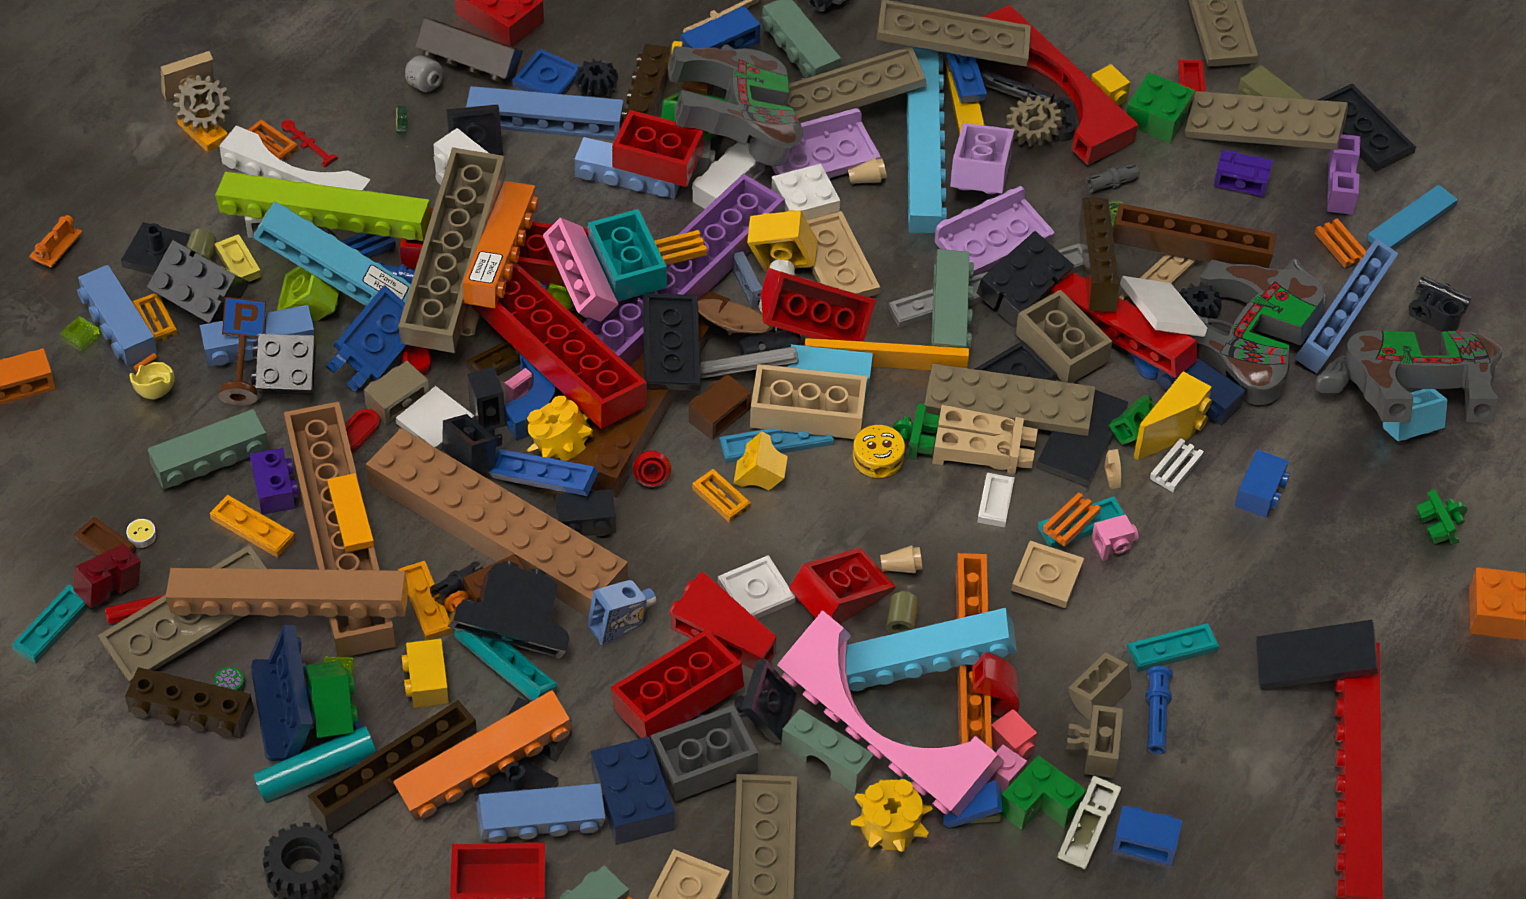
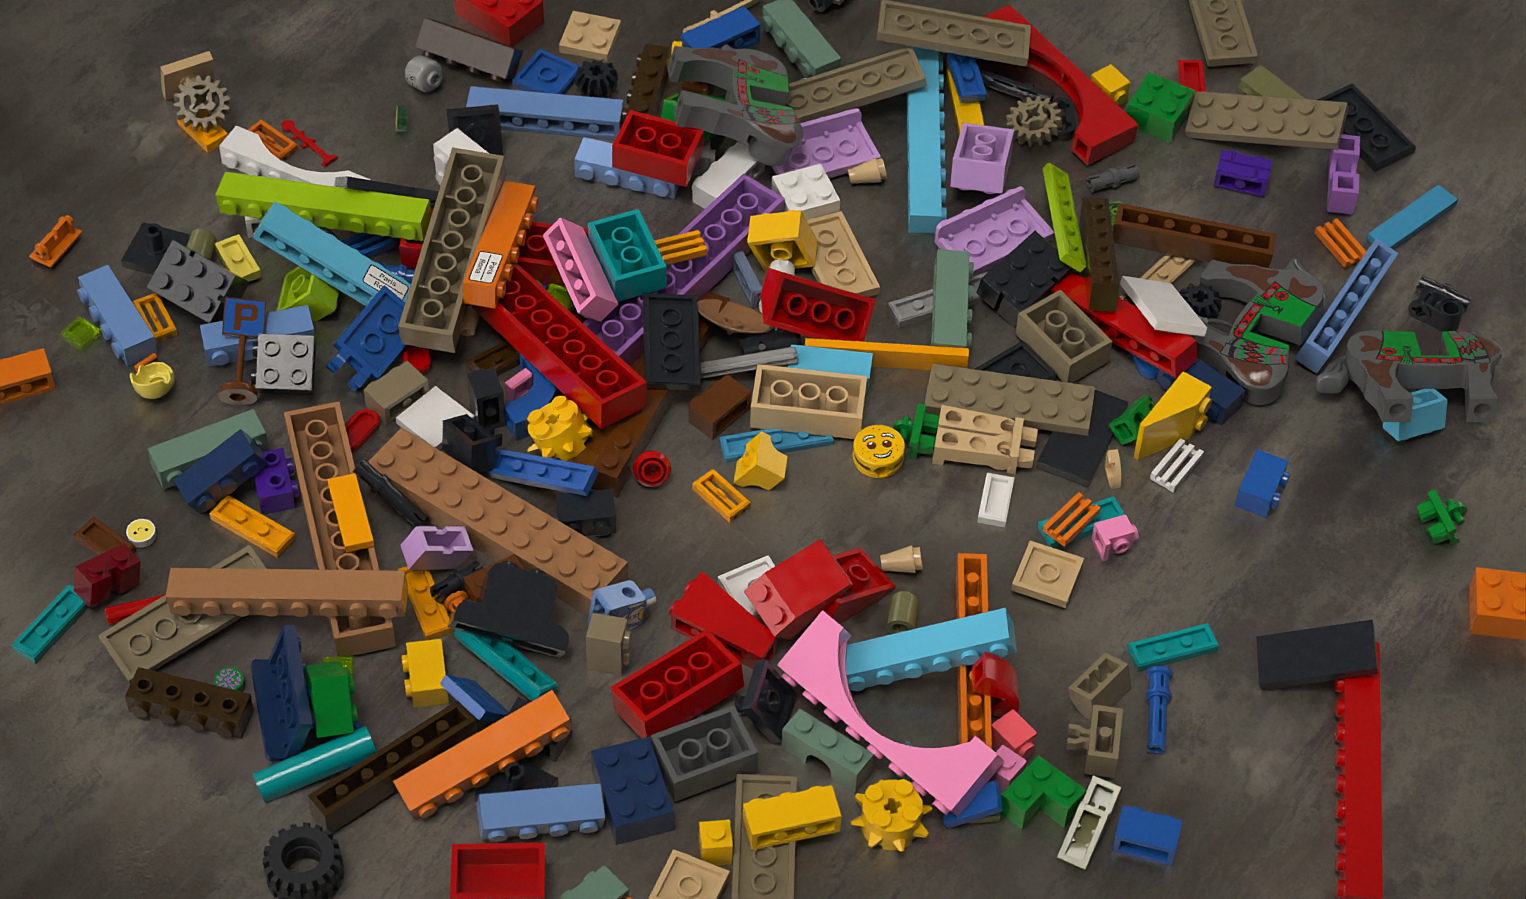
(221, 472): none -> dark blue brick
(380, 484): none -> black pin
(387, 188): none -> black tile
(436, 548): none -> lavender brick
(474, 698): none -> blue tile
(590, 36): none -> tan plate
(608, 644): none -> dark tan brick
(716, 842): none -> yellow brick
(791, 817): none -> yellow brick
(798, 590): none -> red slope
(1064, 217): none -> lime tile

